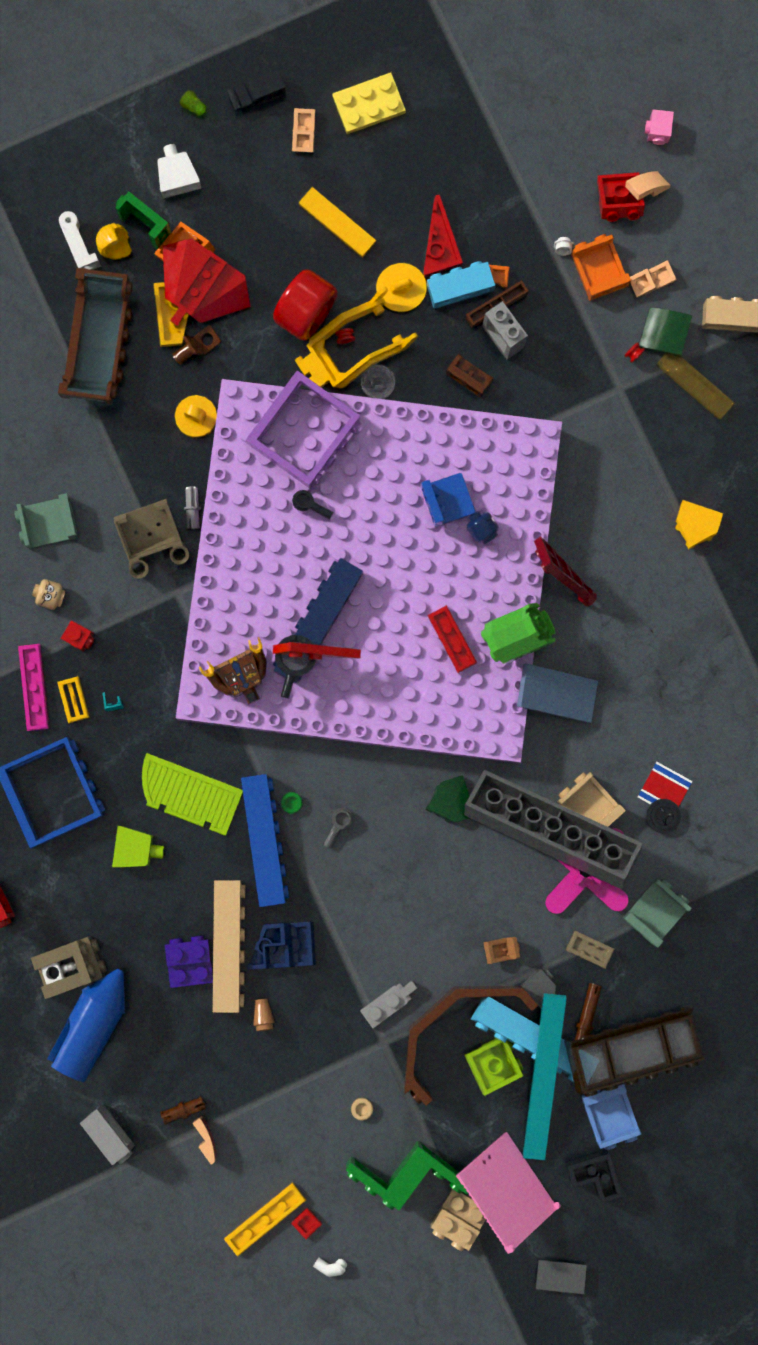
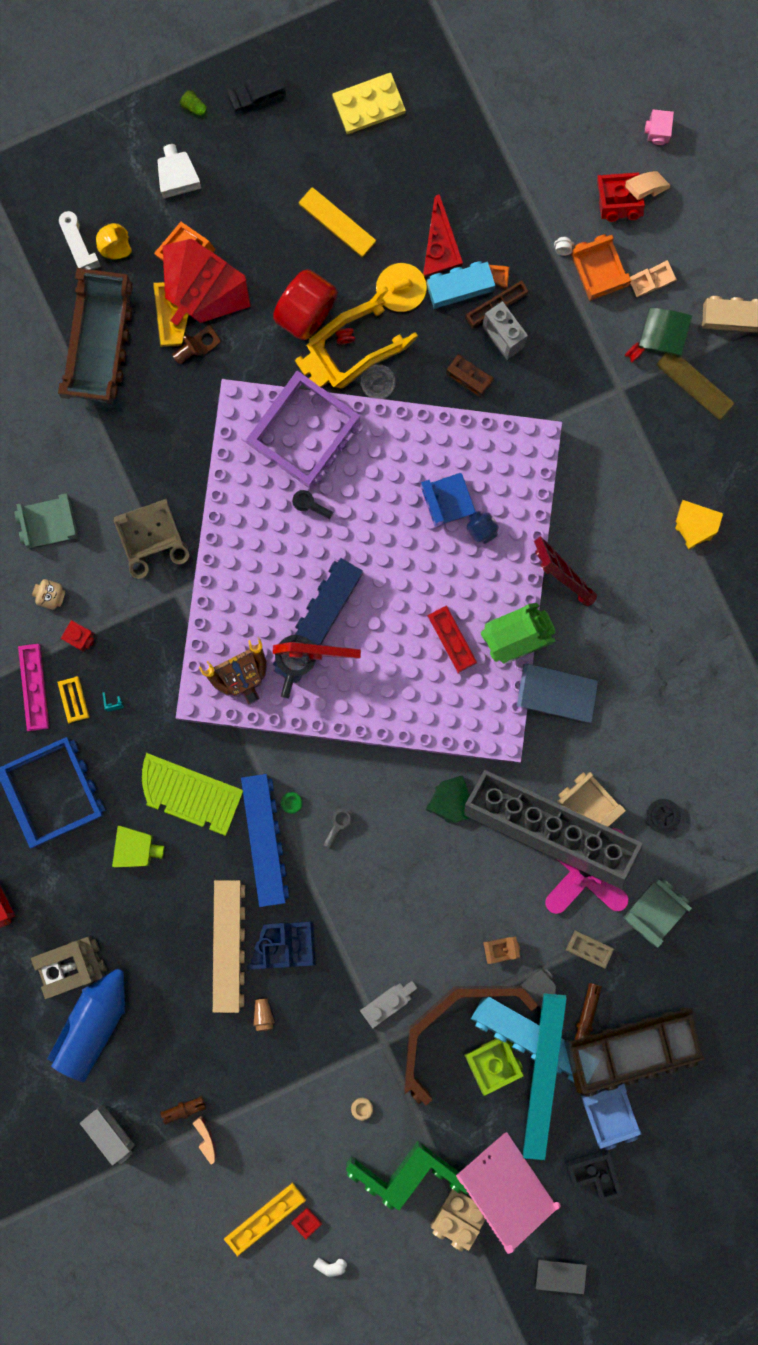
(129, 204): green panel -> none
(189, 962): dark purple plate -> none
(192, 508): light grey axle -> none
(196, 416): yellow tile -> none
(303, 130): light nougat slope -> none
(664, 784): sticker -> none

